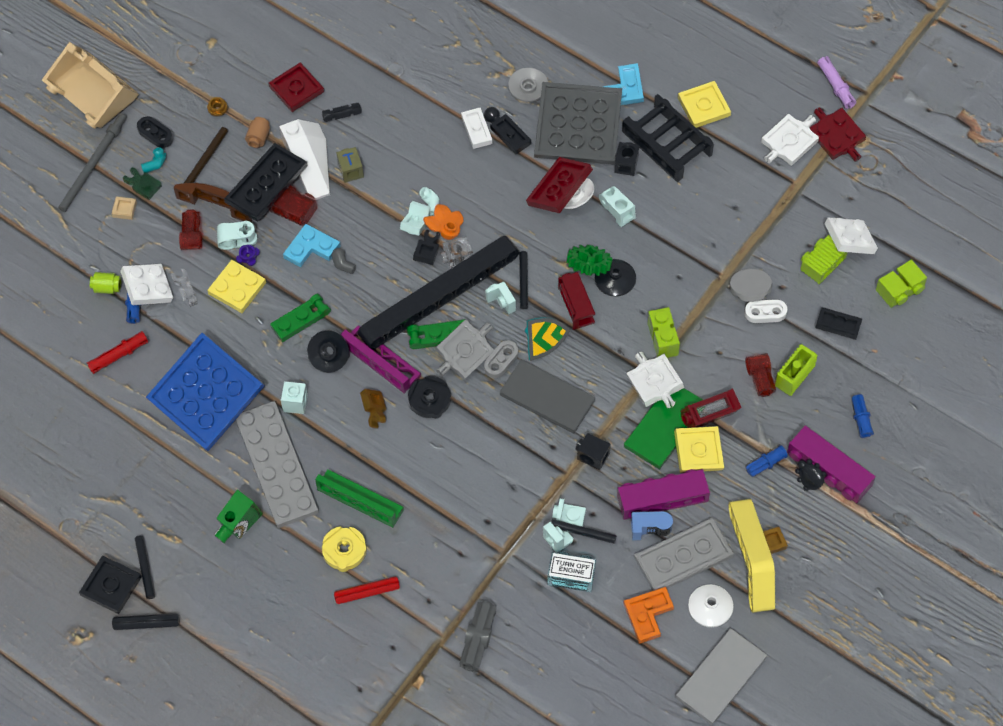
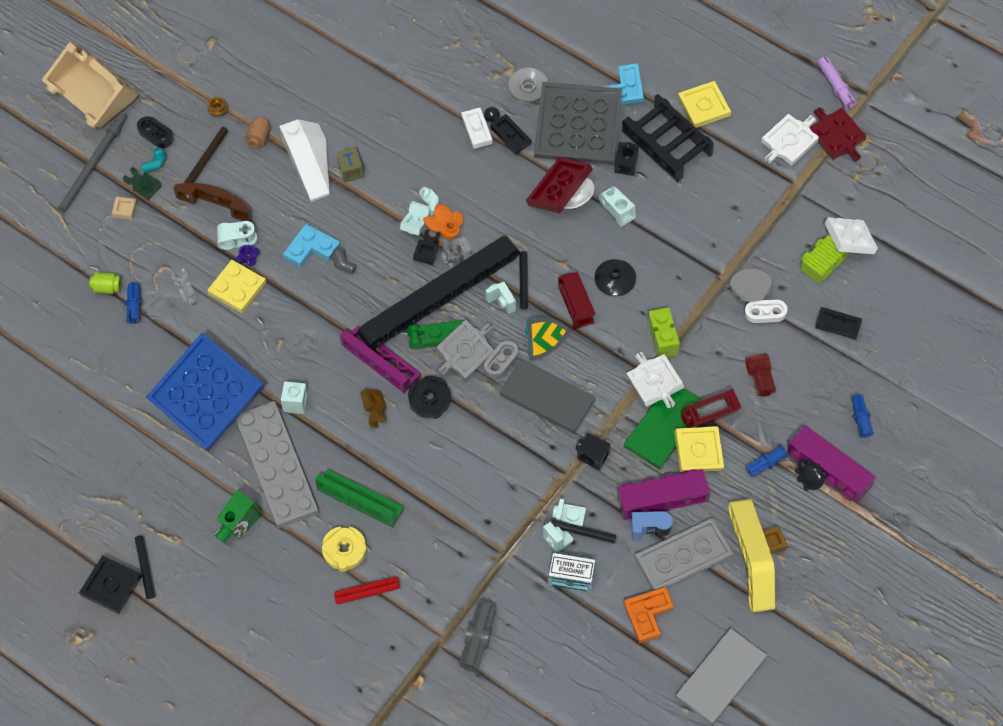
(122, 349): red pin -> none
(145, 621): black axle -> none
(146, 284): white plate -> none
(191, 236): clear red piece -> none
(265, 182): black tile -> none
(295, 206): clear red brick -> none
(296, 87): dark red plate -> none
(300, 318): green plate -> none
(318, 353): black dish -> none
(341, 112): black axle -> none
(589, 260): green gear -> none
(710, 615): white dish -> none
(795, 370): lime brick -> none
(897, 288): lime piece -> none

